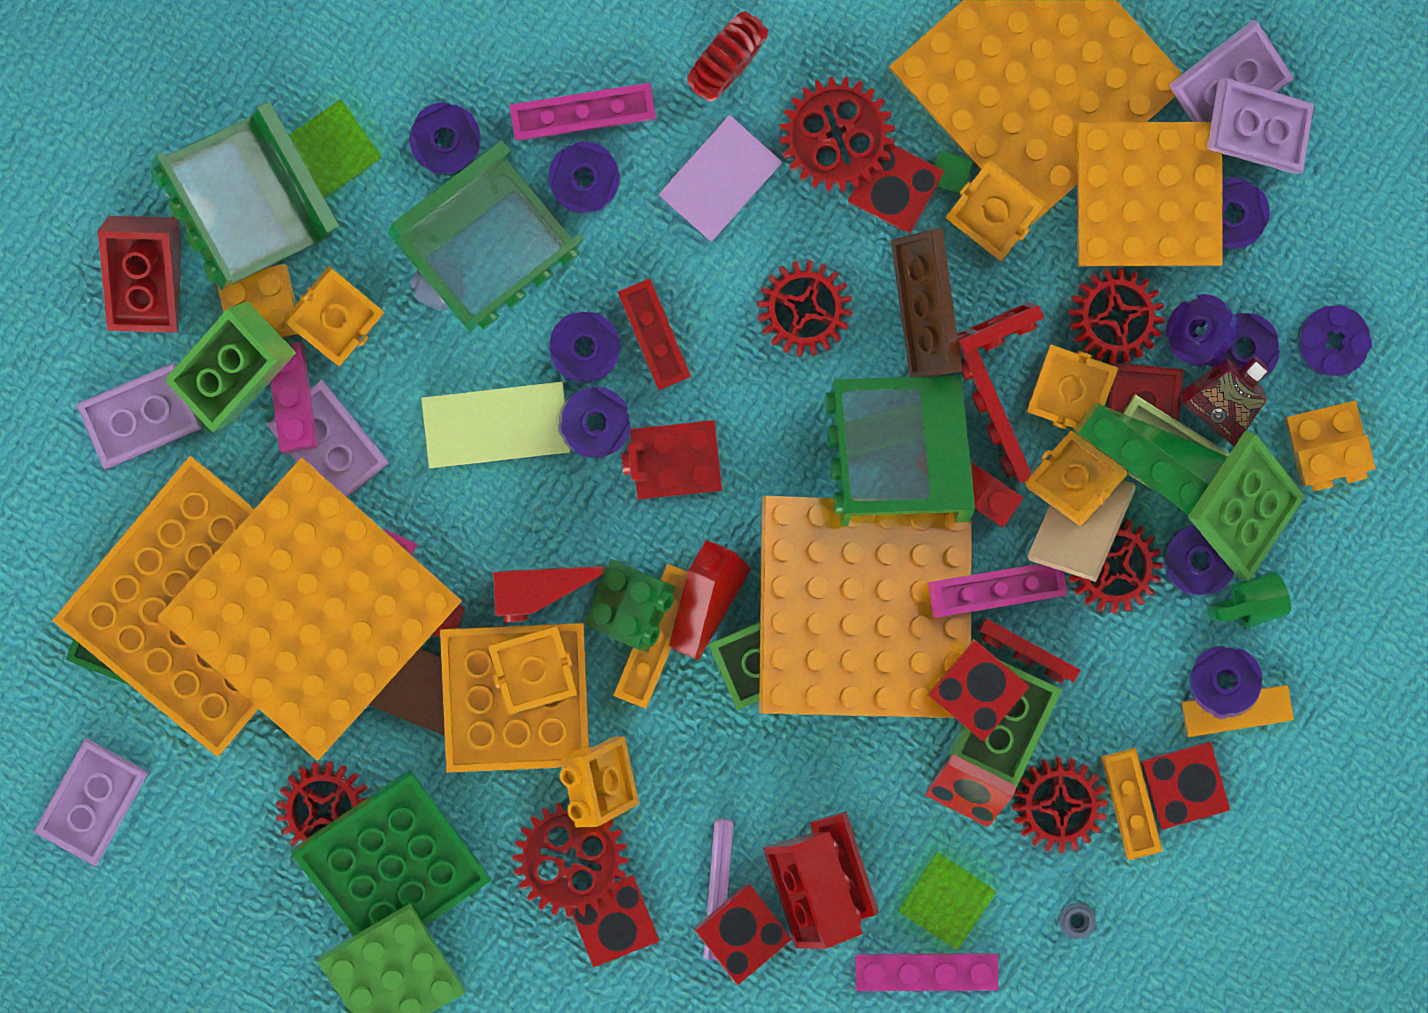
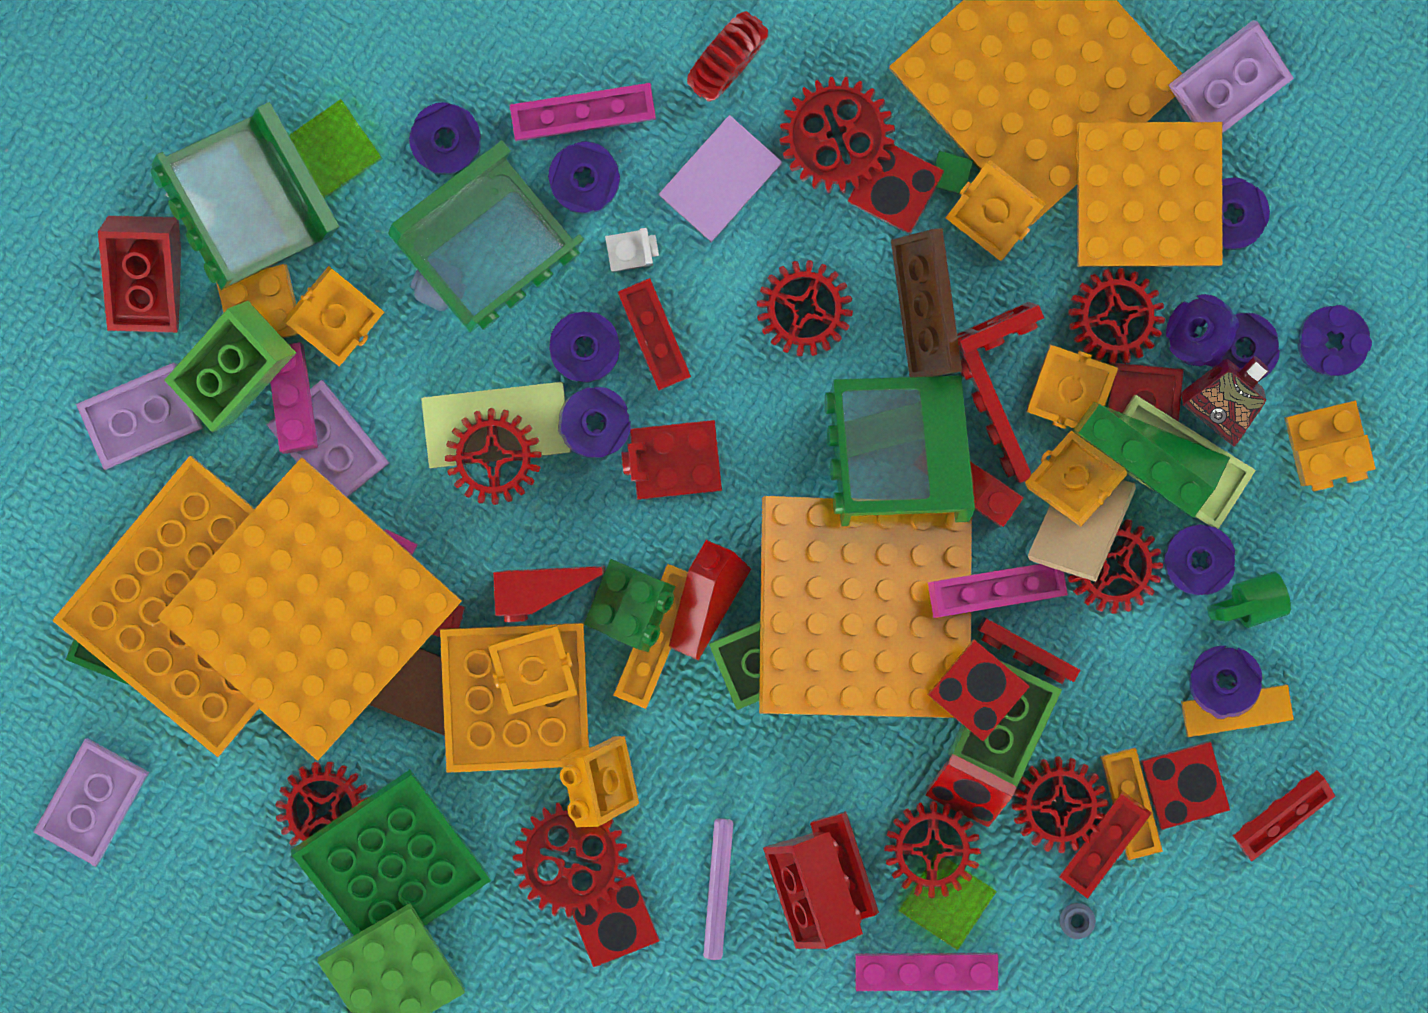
(469, 457): none -> red gear
(631, 250): none -> white bracket
(742, 934): red tile -> none
(957, 850): none -> red gear
(1106, 846): none -> red plate
(1246, 506): bright green plate -> none
(1260, 126): lavender tile -> none
(1284, 815): none -> red plate

